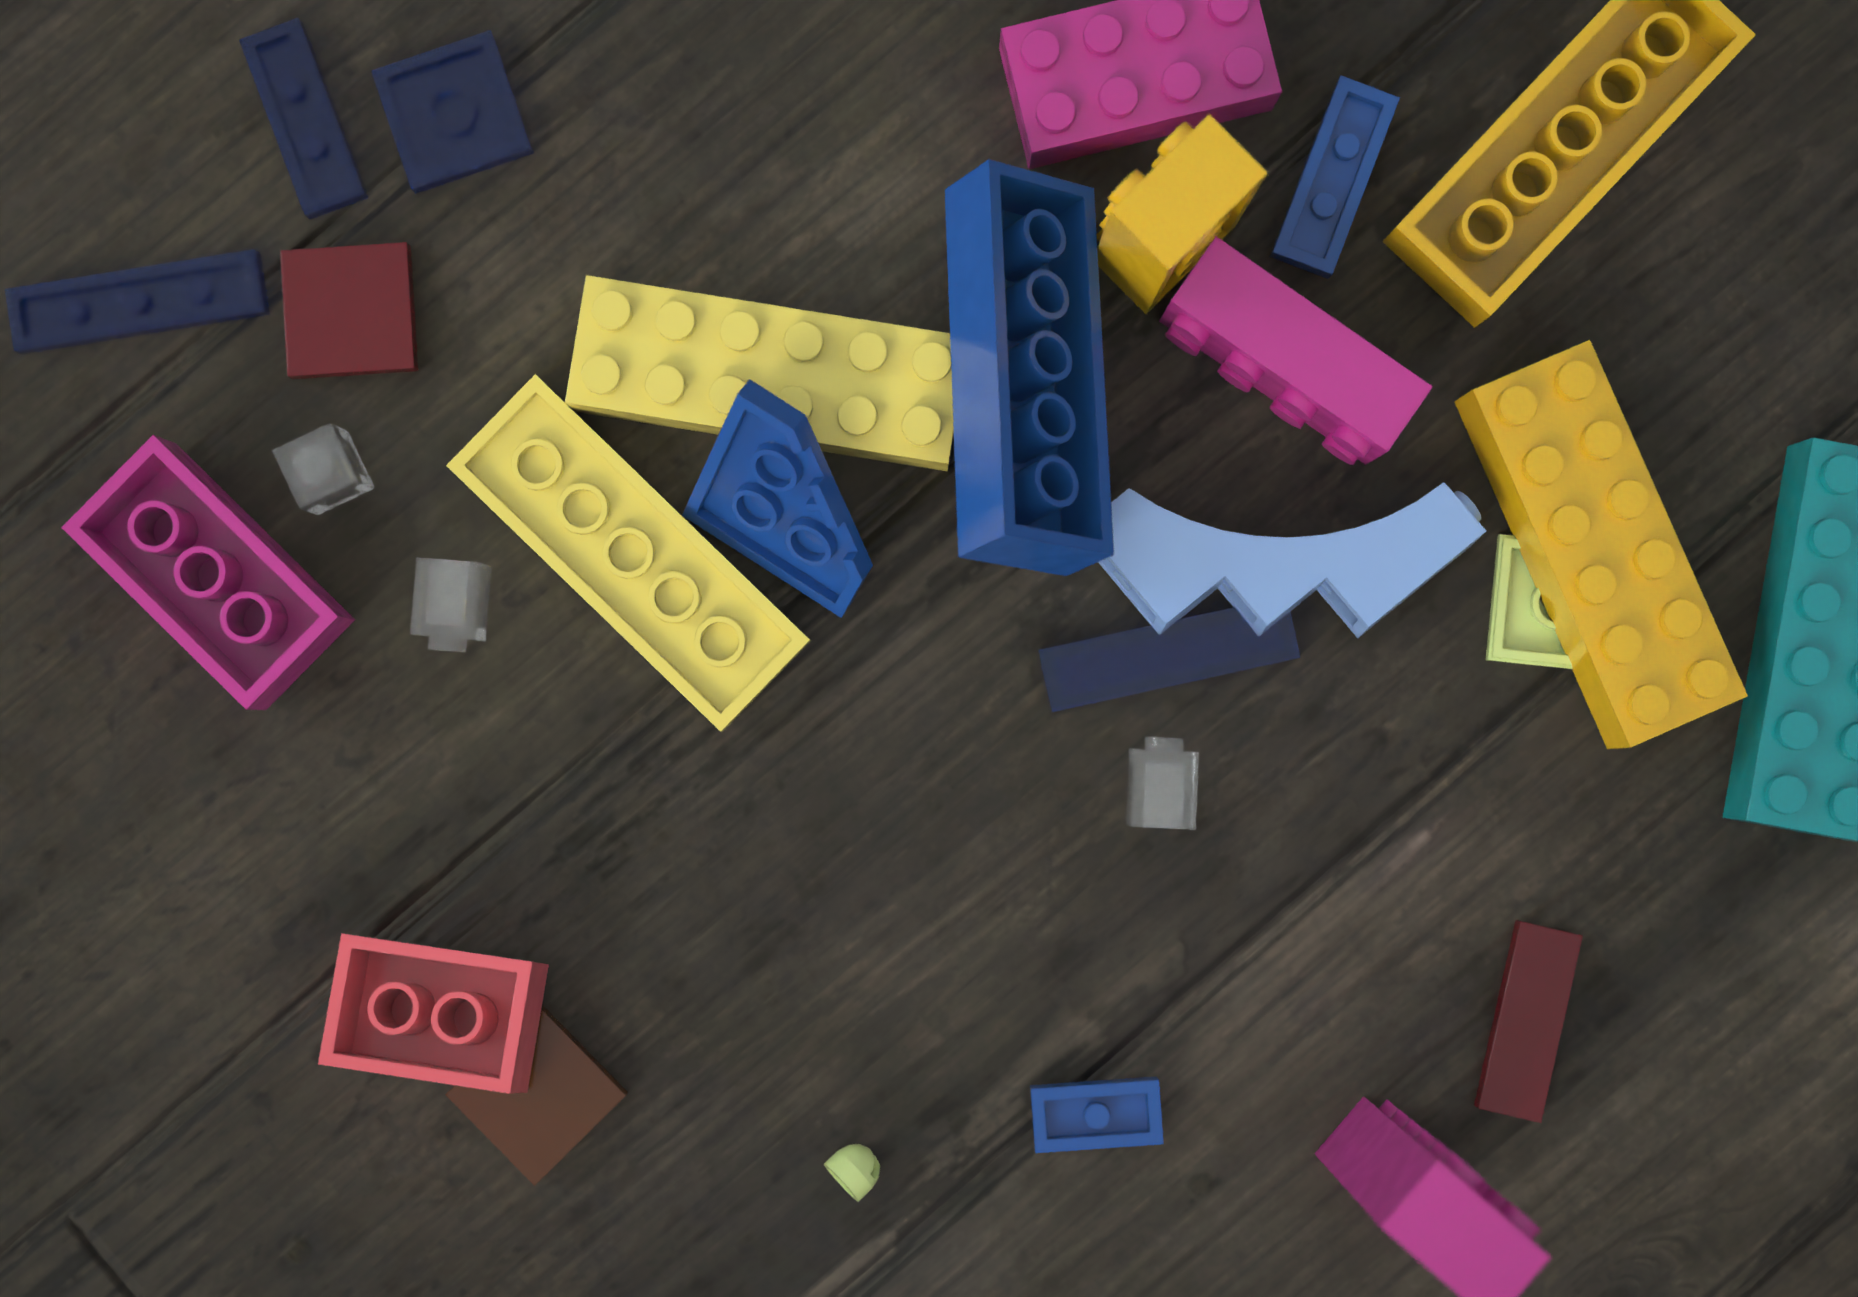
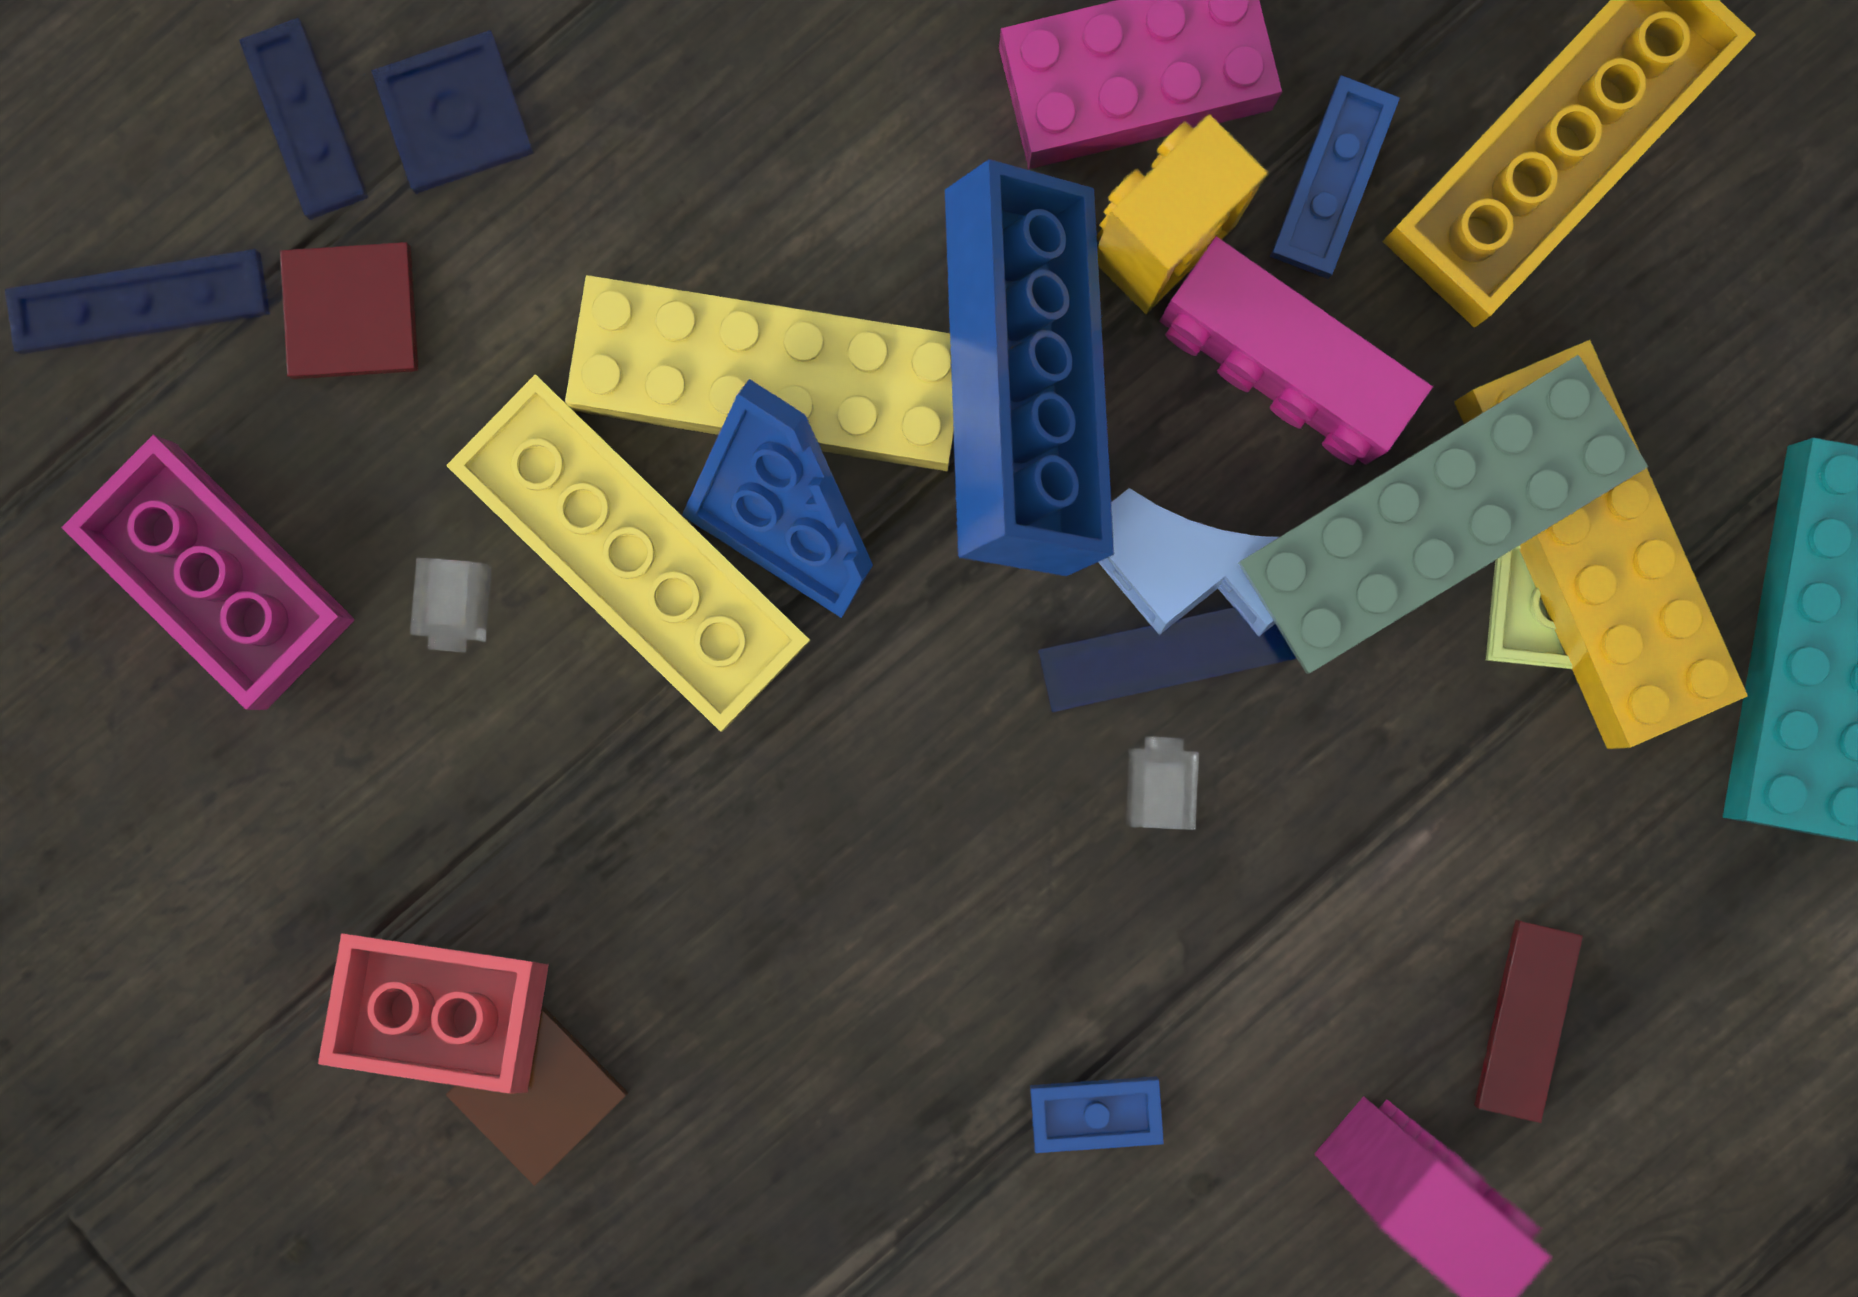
(323, 469): clear brick -> none
(854, 1169): yellowish green hinge -> none
(1443, 514): none -> sand green plate

